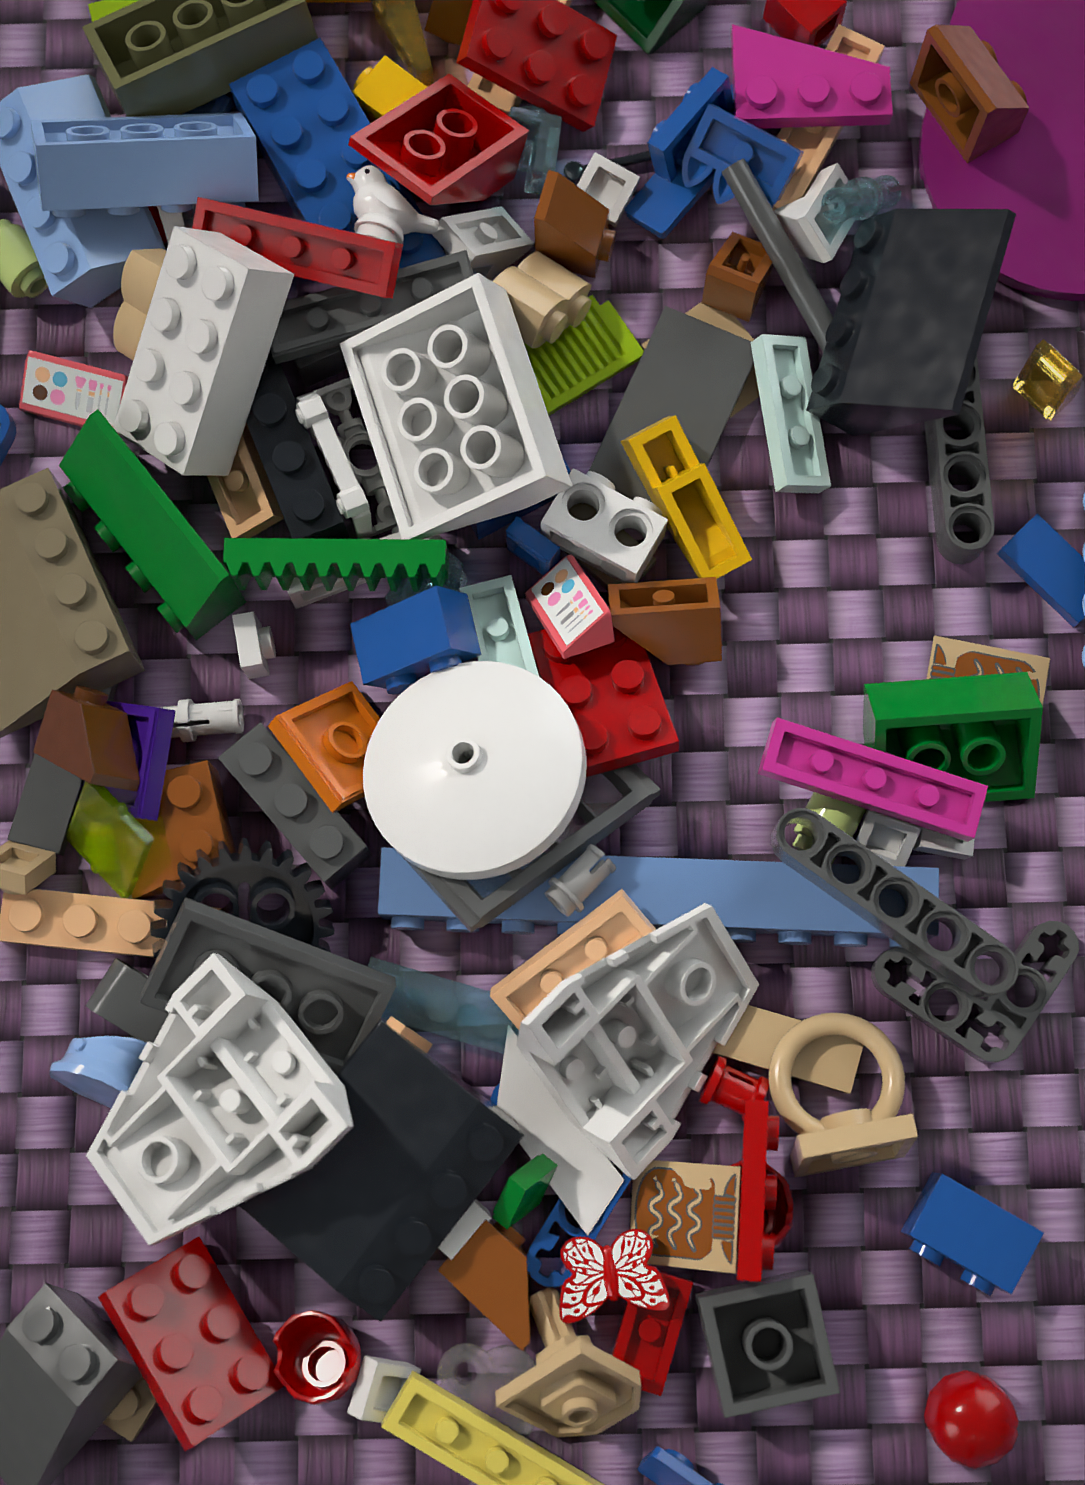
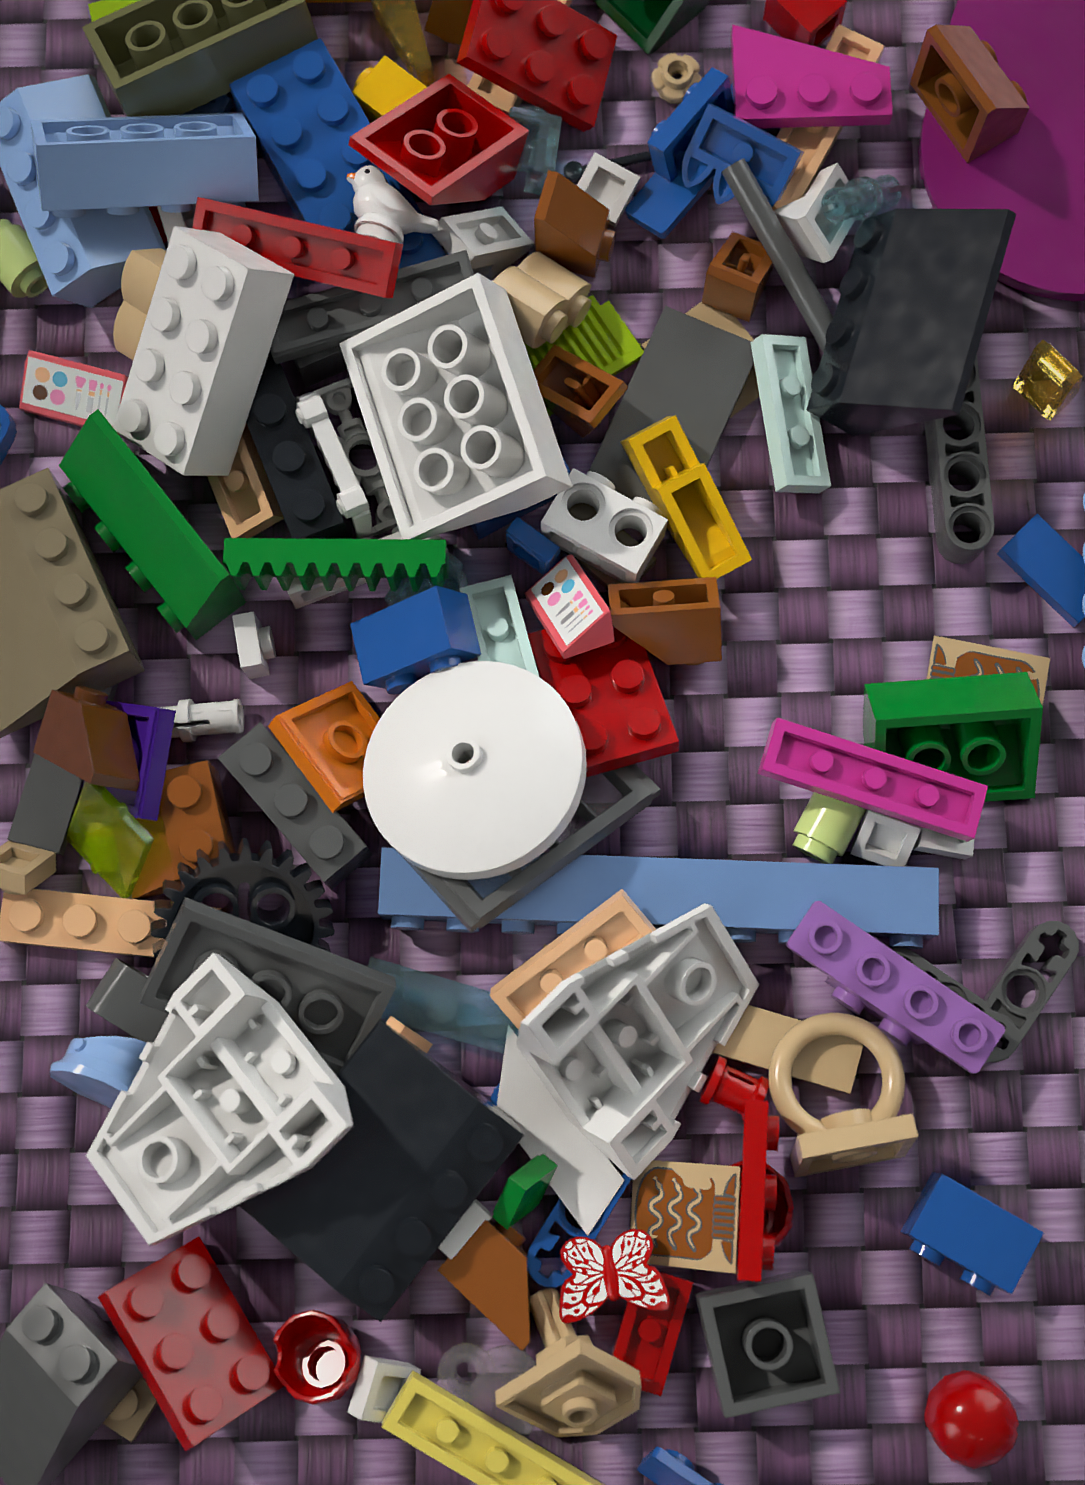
(576, 389): none -> dark orange slope
(577, 882): light grey pin -> none
(673, 89): none -> tan plate
(893, 989): none -> medium lavender bracket
(920, 905): dark grey beam -> none

